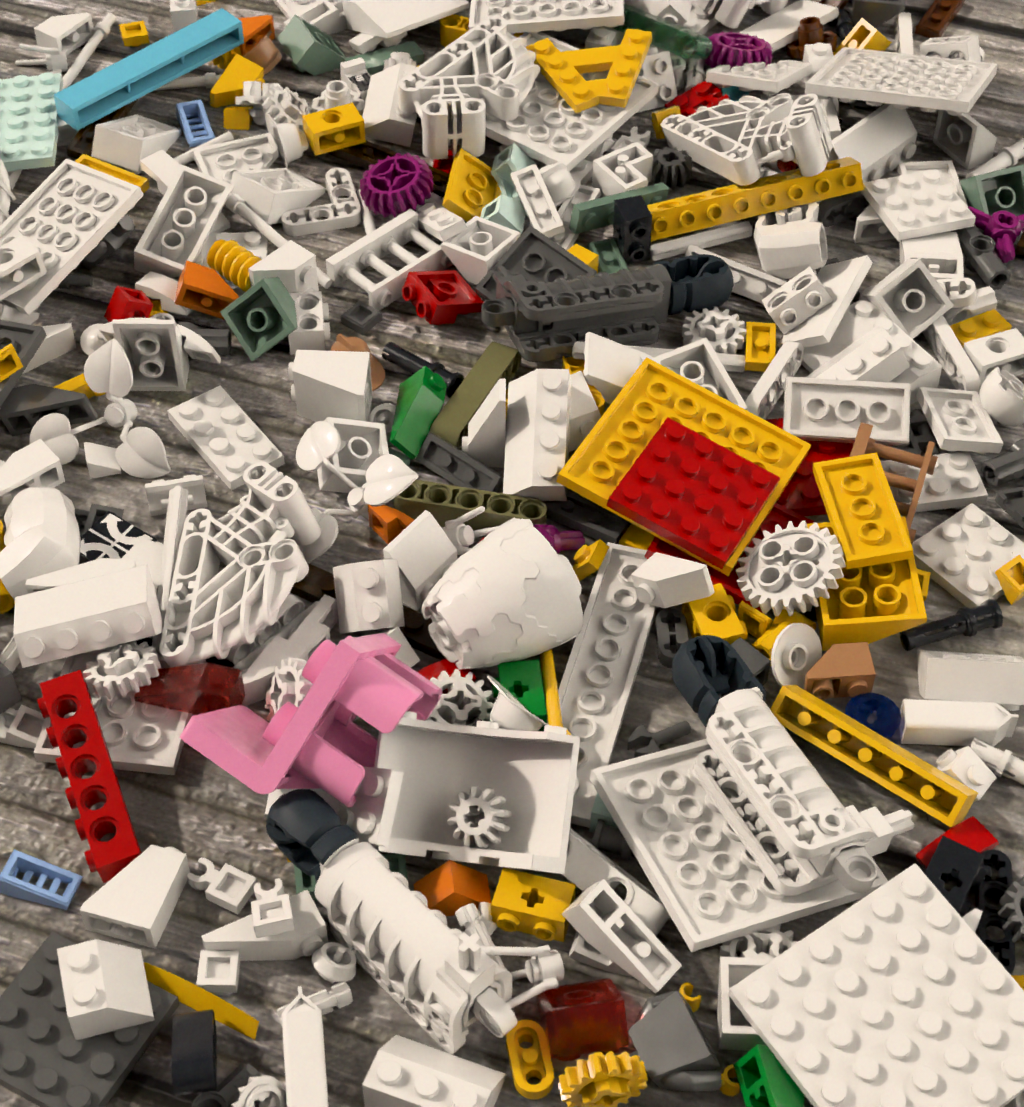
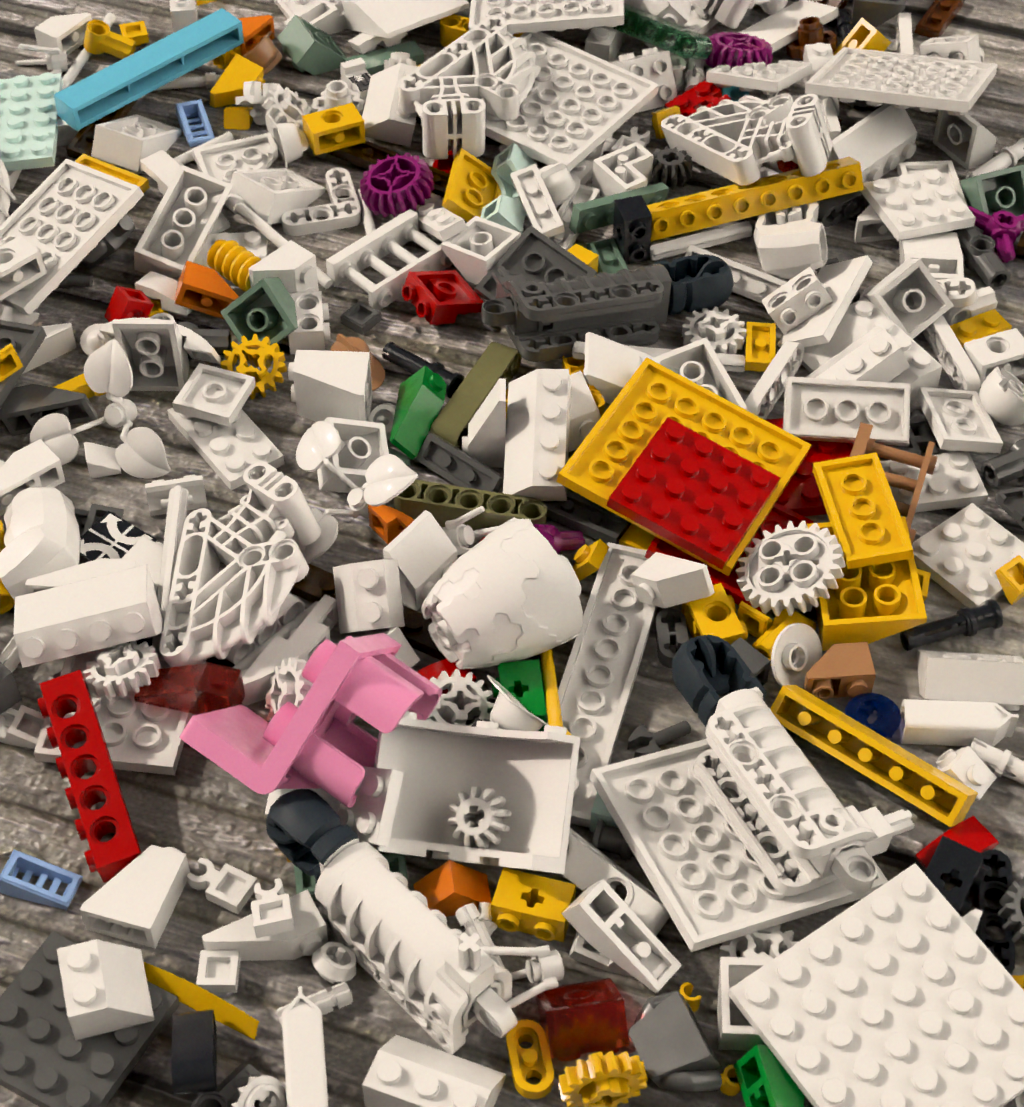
(100, 40): none -> yellow piece
(214, 394): none -> white plate
(259, 355): none -> yellow gear
(565, 67): yellow plate -> none

